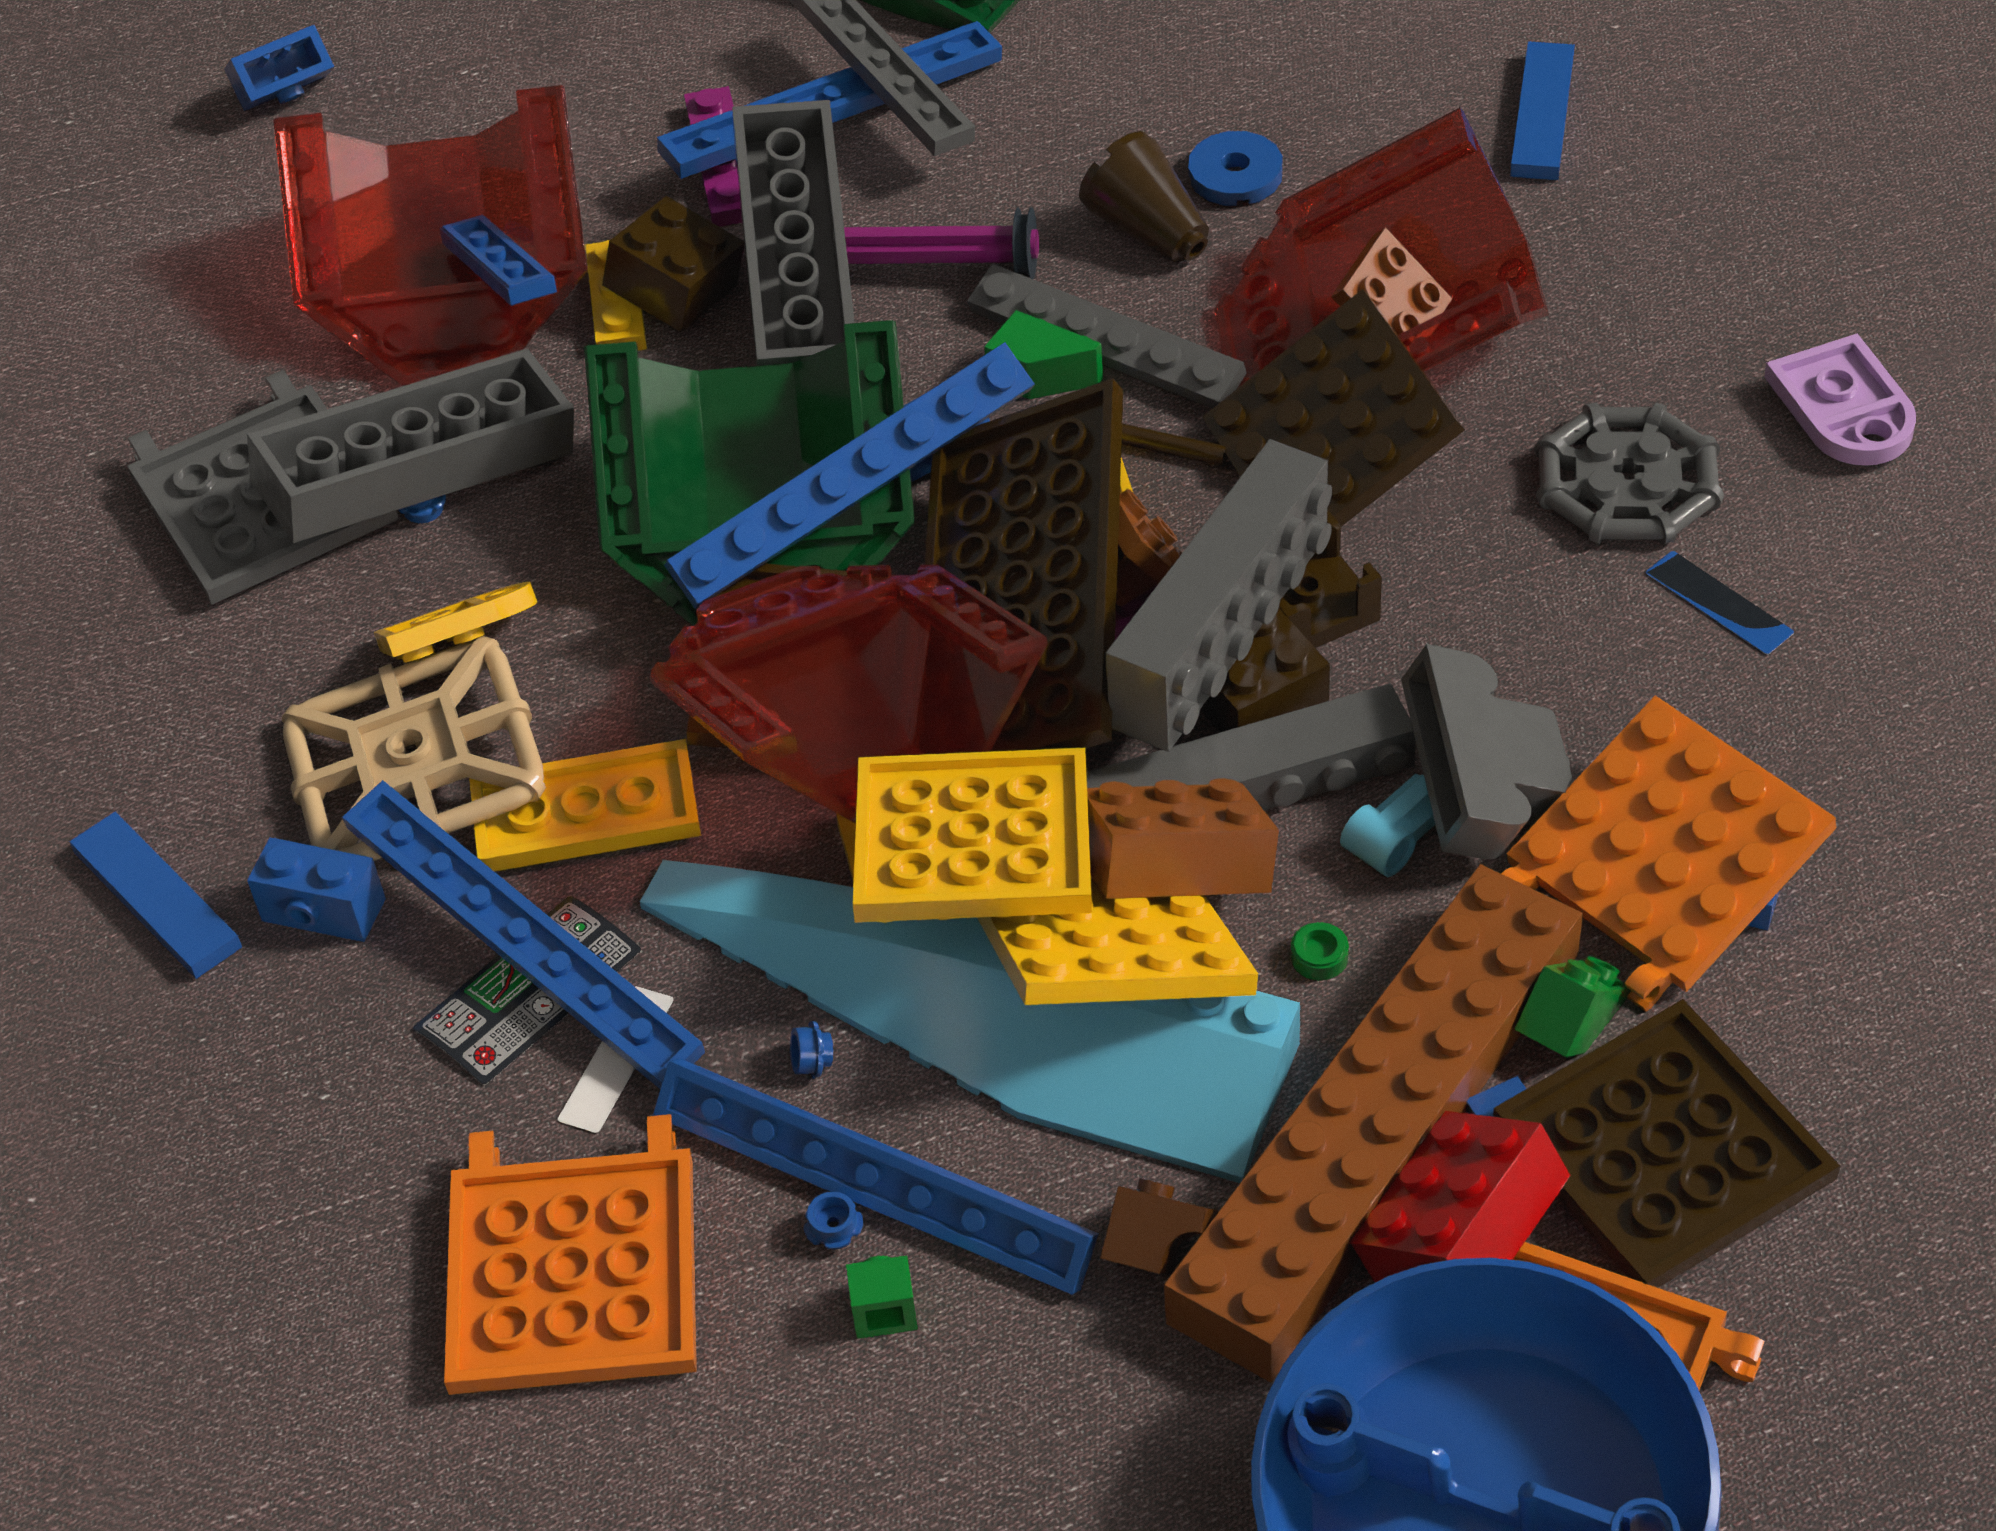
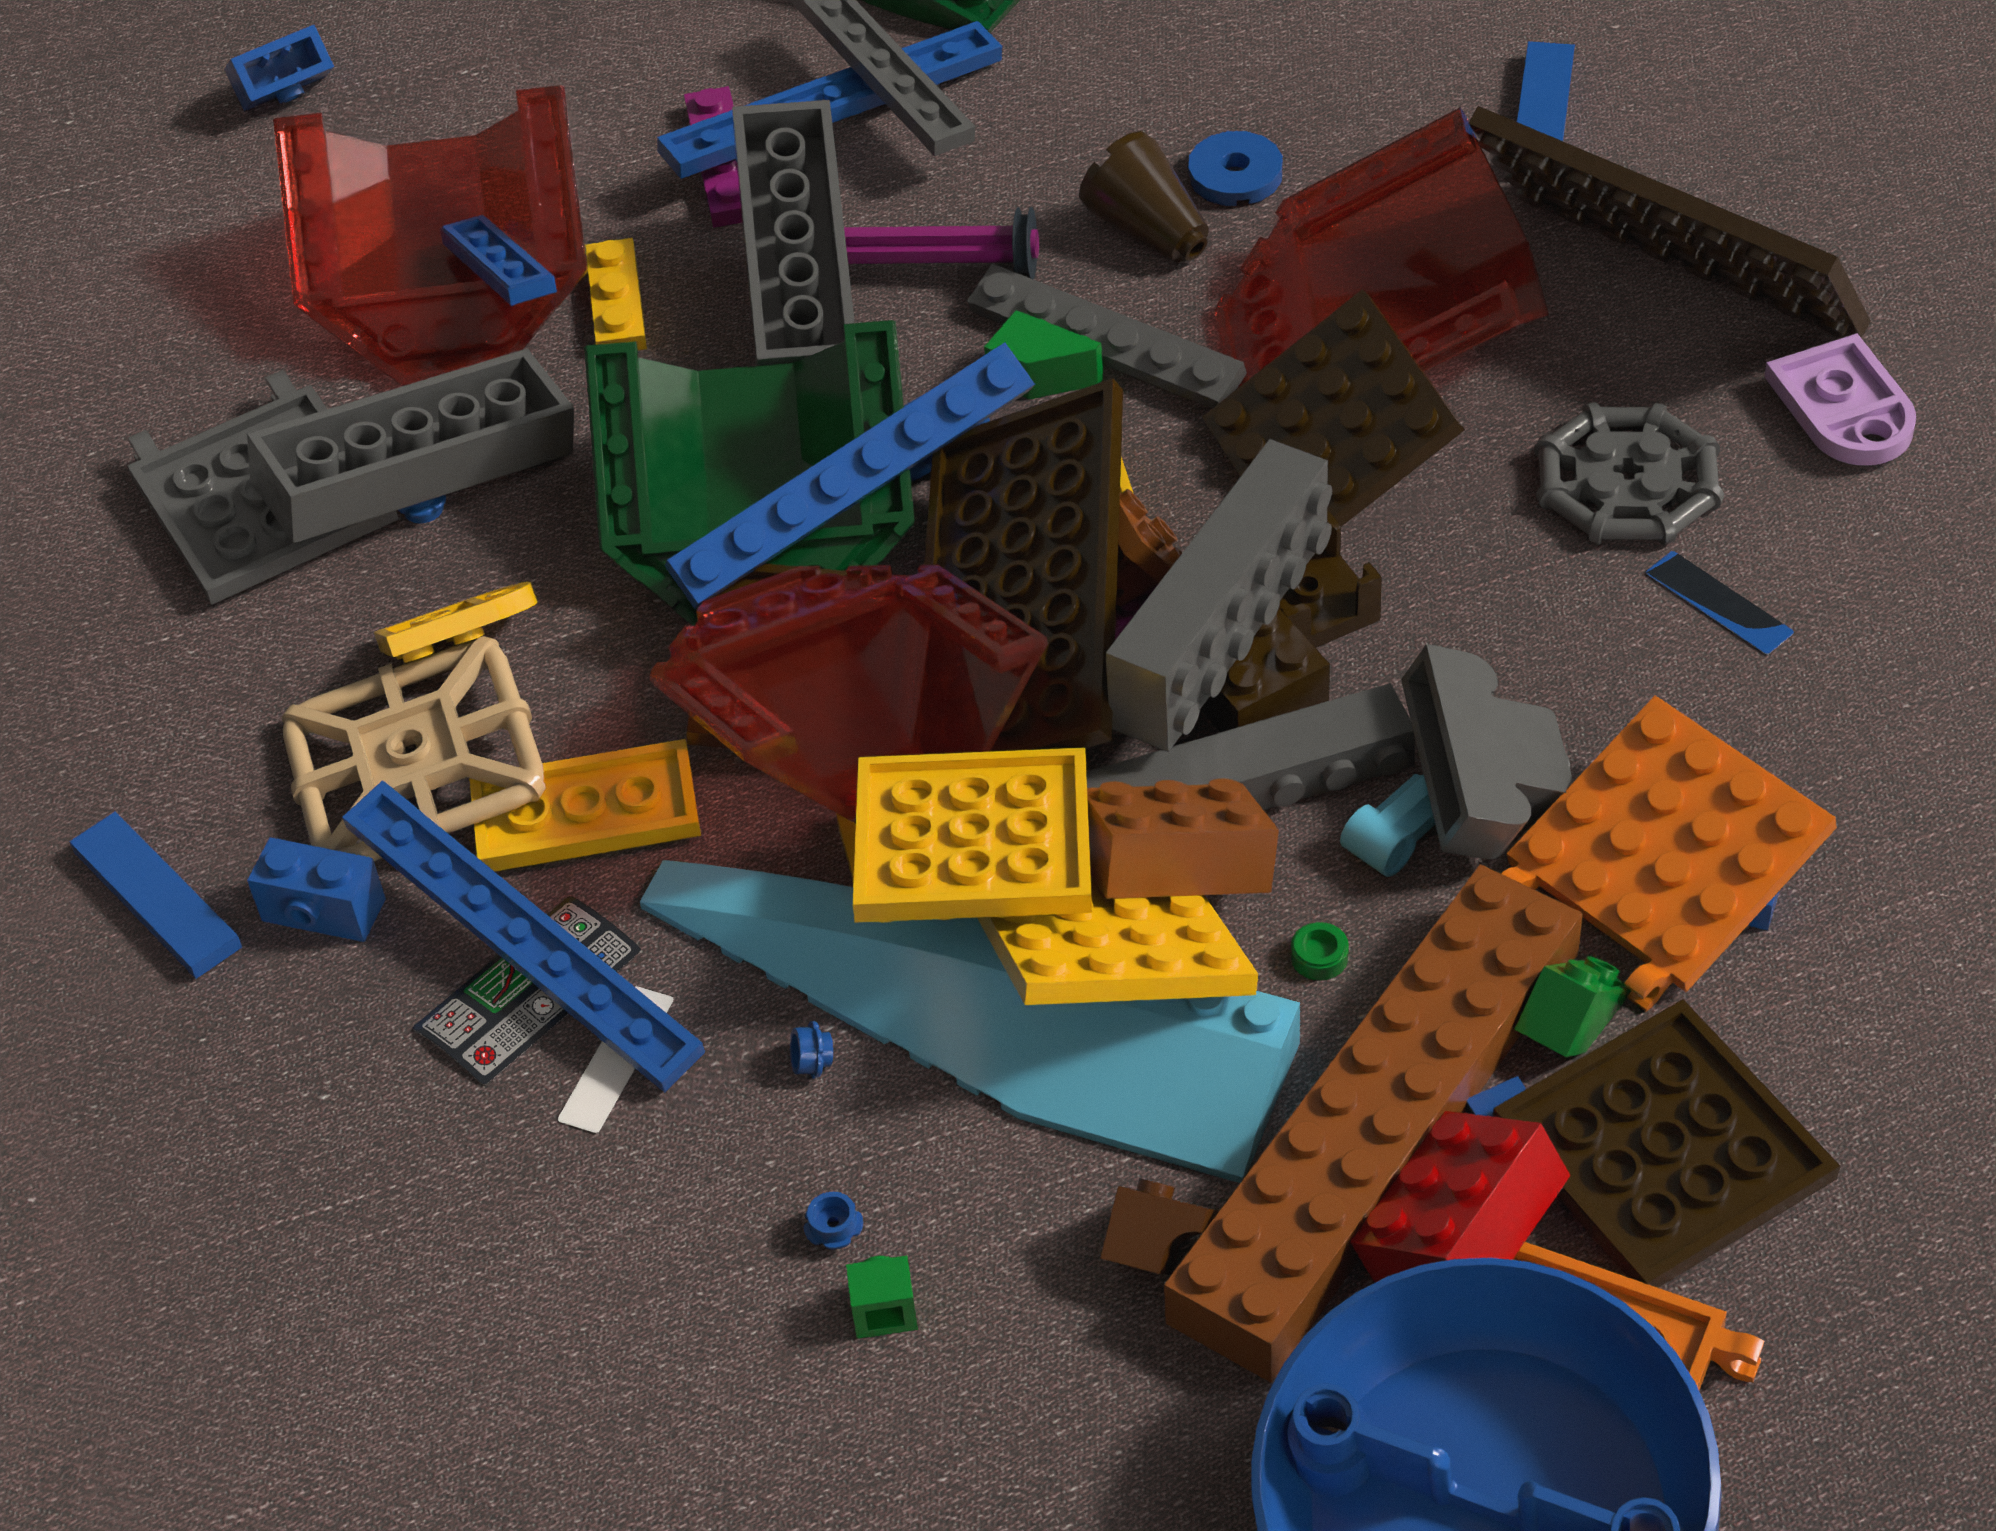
(570, 1267): orange plate -> none
(673, 263): dark brown brick -> none
(877, 1176): blue plate -> none
(1173, 445): dark brown bar -> none
(1394, 282): plate -> none
(1673, 224): none -> dark brown plate

